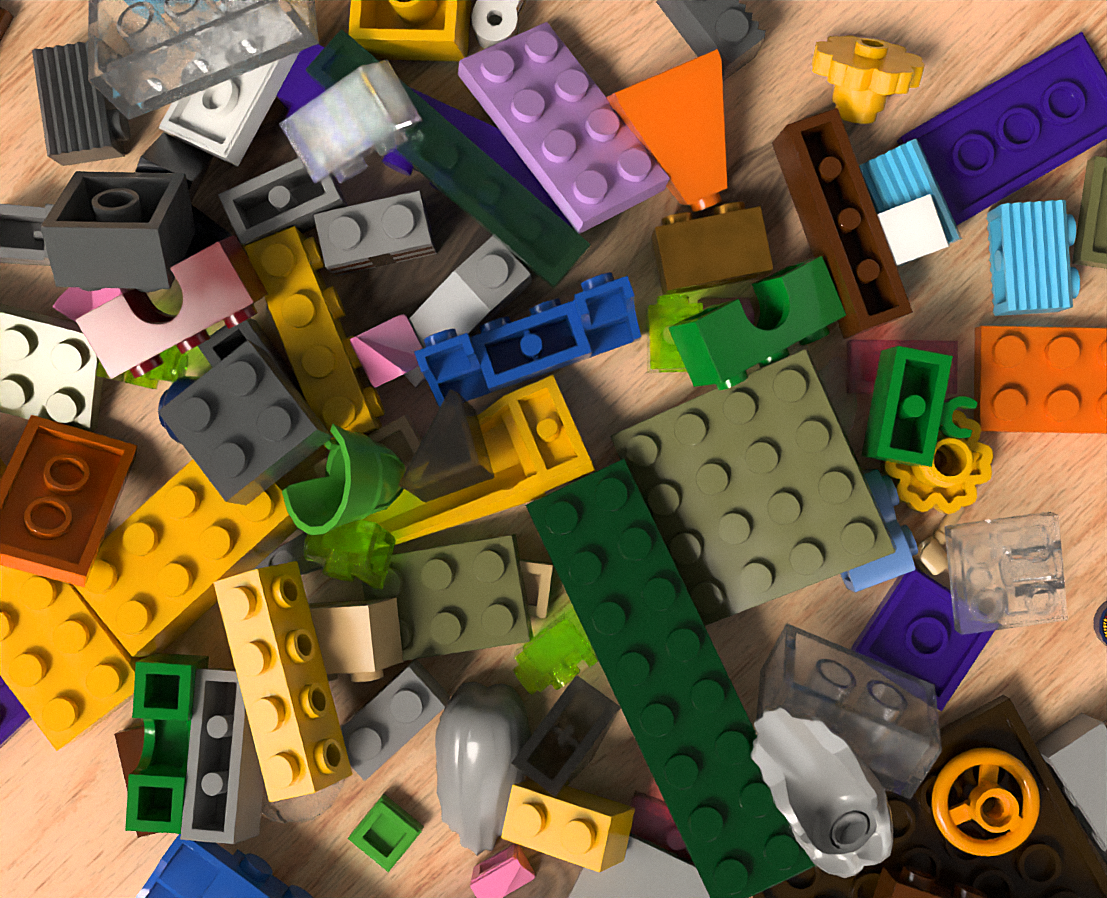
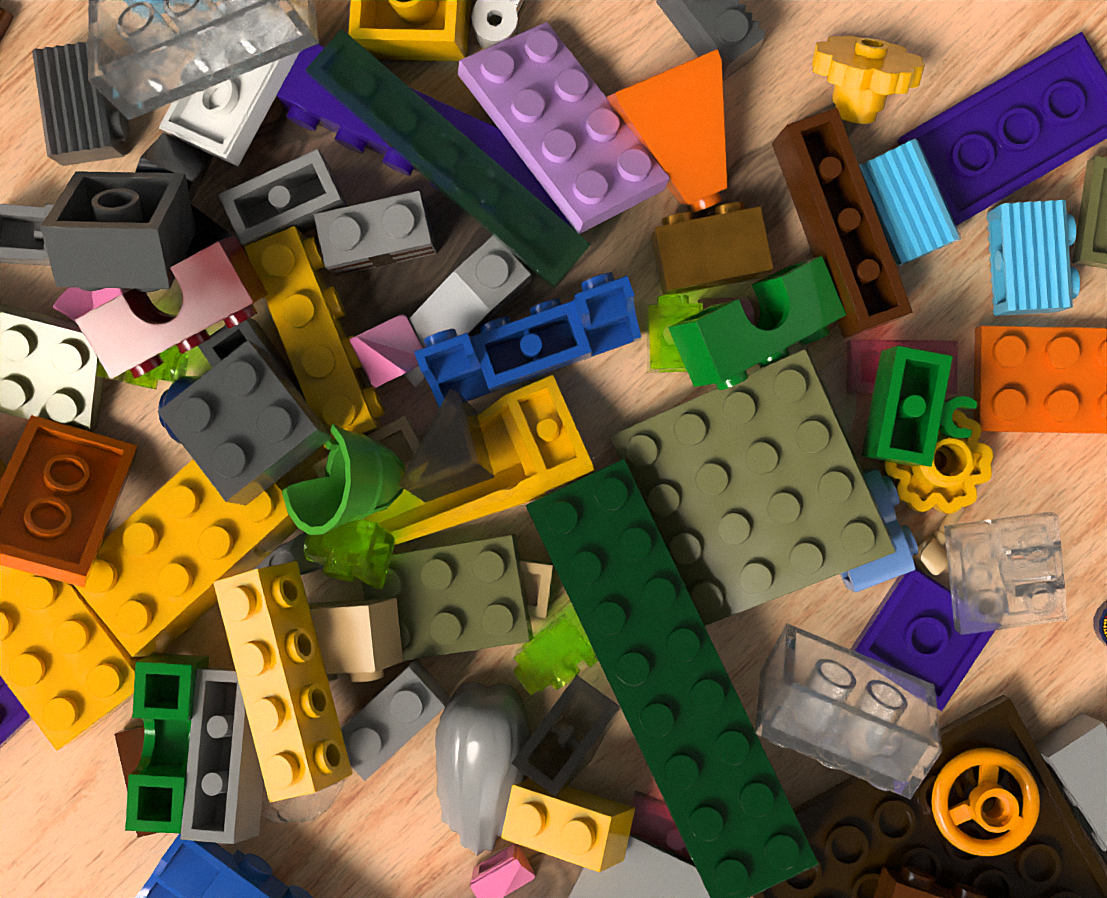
(350, 122): clear brick -> none
(386, 832): bright green tile -> none
(823, 791): light grey hair -> none
(913, 230): white tile -> none

